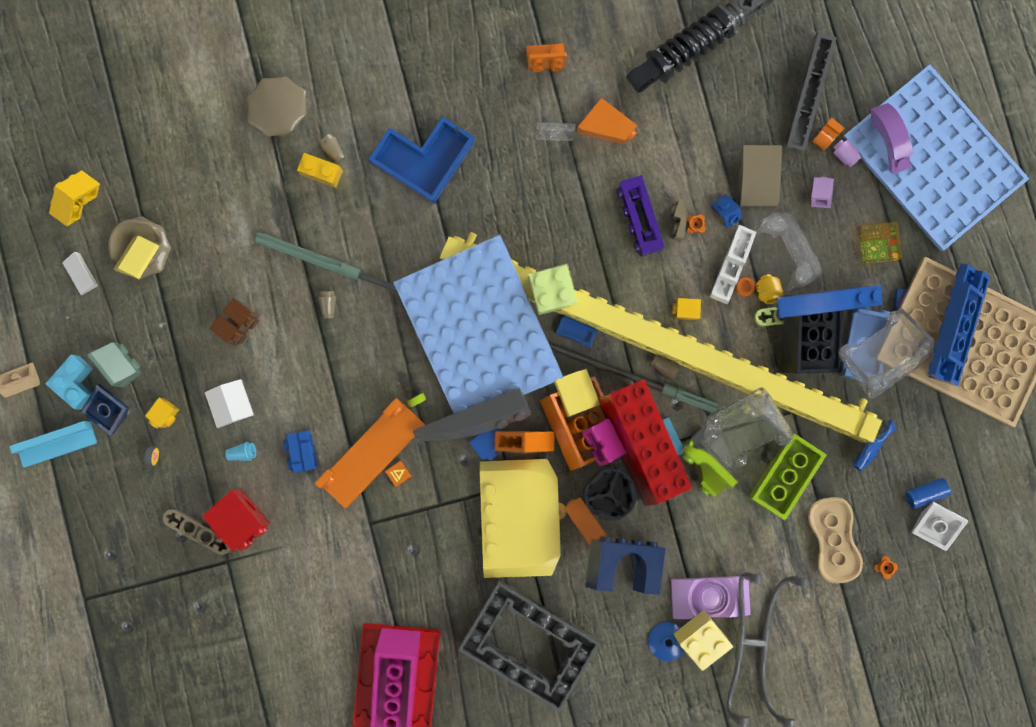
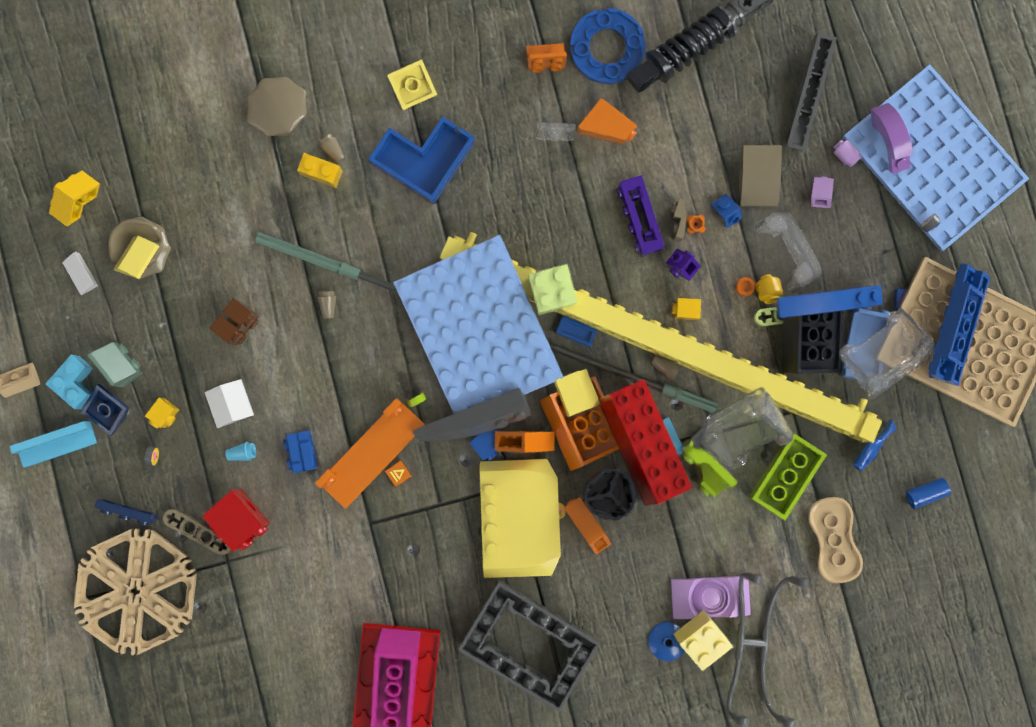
(122, 597): none -> tan plate
(126, 512): none -> dark blue plate
(412, 84): none -> light yellow slope
(604, 441): dark pink brick -> none
(606, 554): dark blue arch -> none
(619, 22): none -> blue plate
(683, 264): none -> dark purple brick
(733, 264): white slope -> none
(828, 134): orange leg -> none
(880, 242): clear yellow tile -> none
(887, 573): orange plate -> none
(930, 223): none -> dark grey tile
(939, 526): white slope -> none

